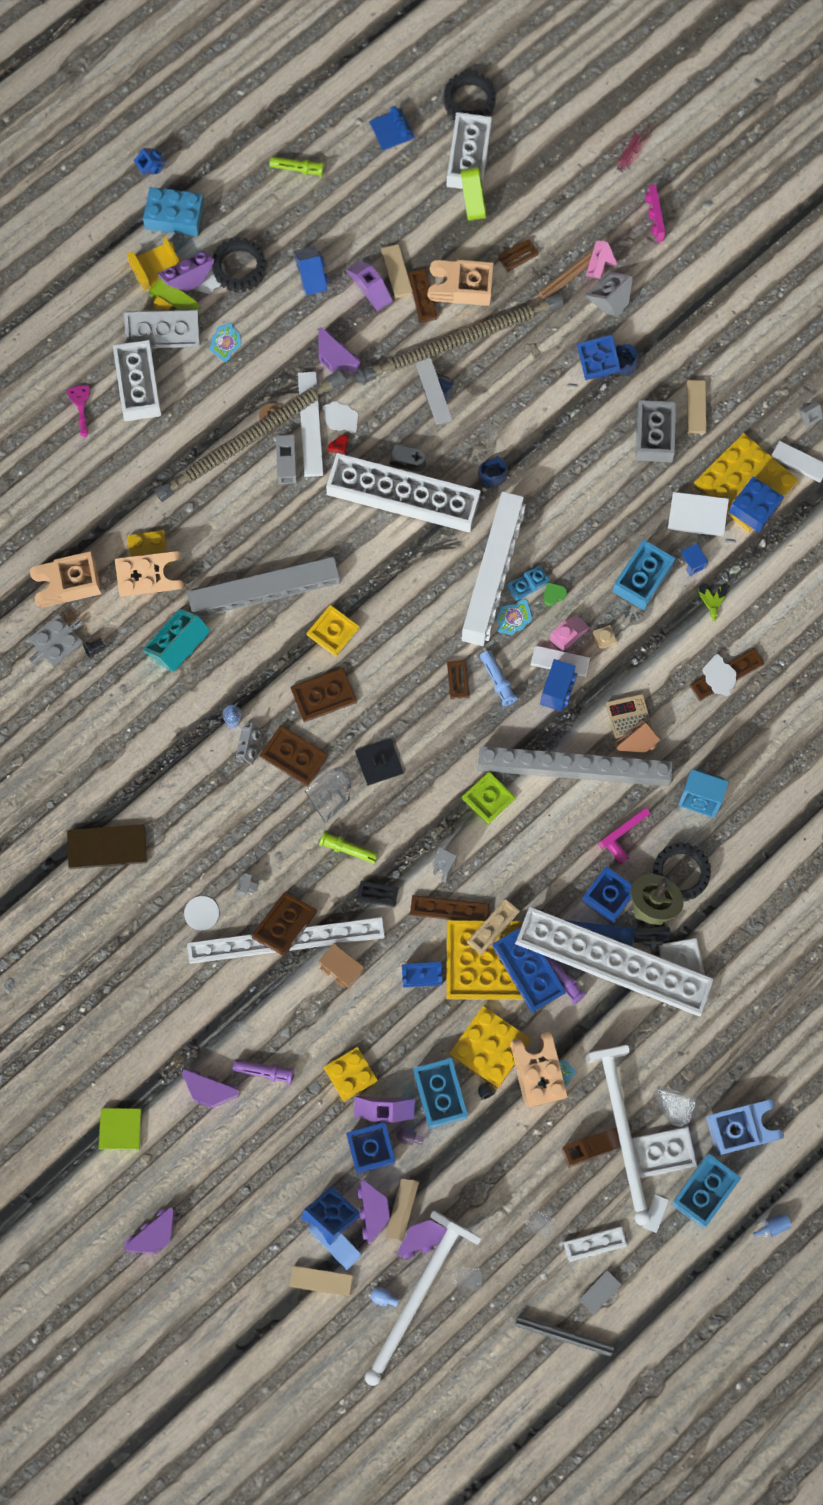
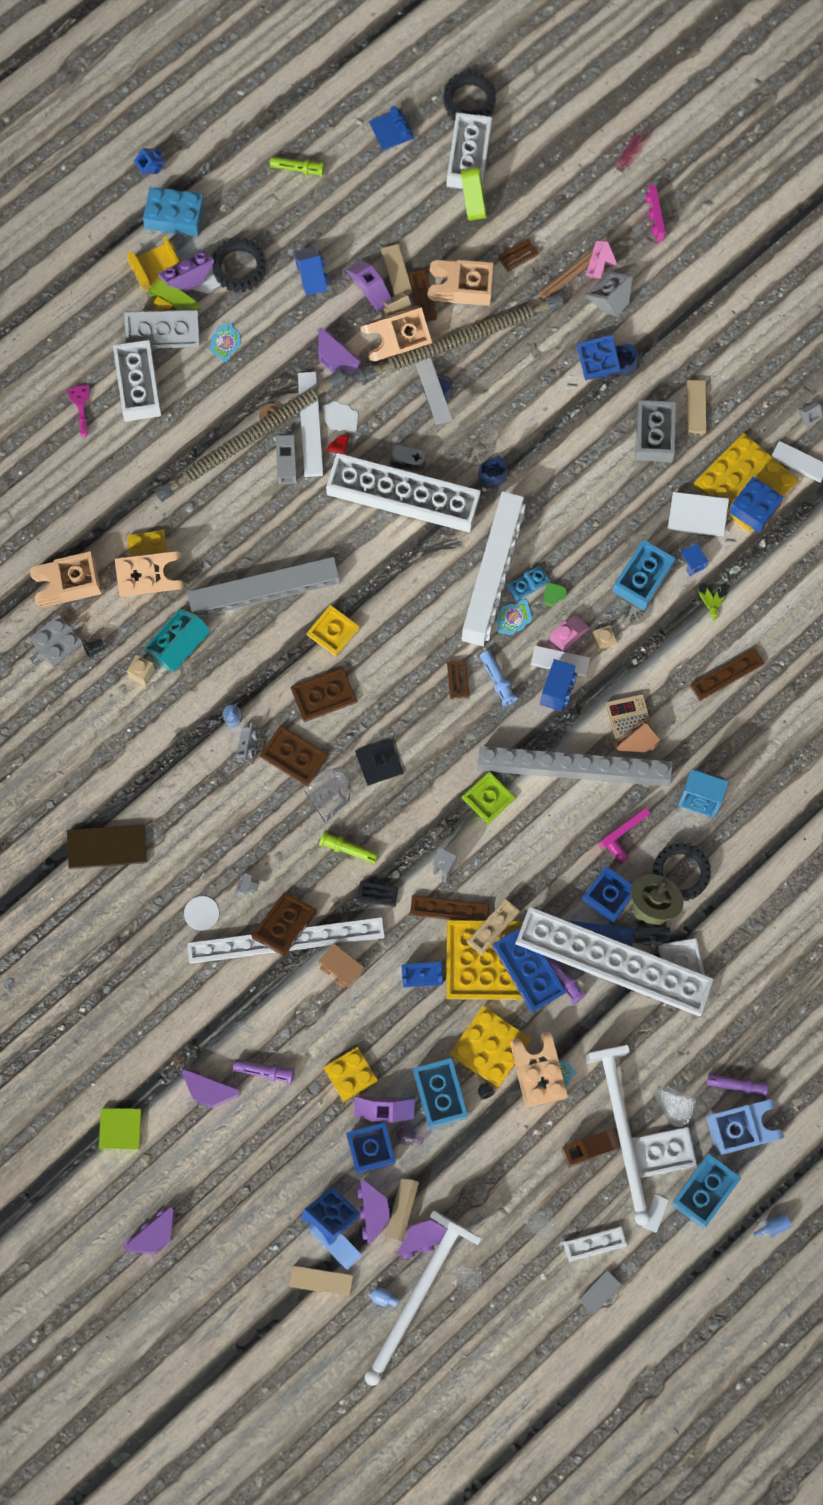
(140, 670): none -> tan brick
(393, 335): none -> light nougat brick
(396, 304): none -> tan brick
(564, 1335): dark grey axle -> none
(719, 675): white sticker -> none
(746, 1086): none -> medium lavender pin

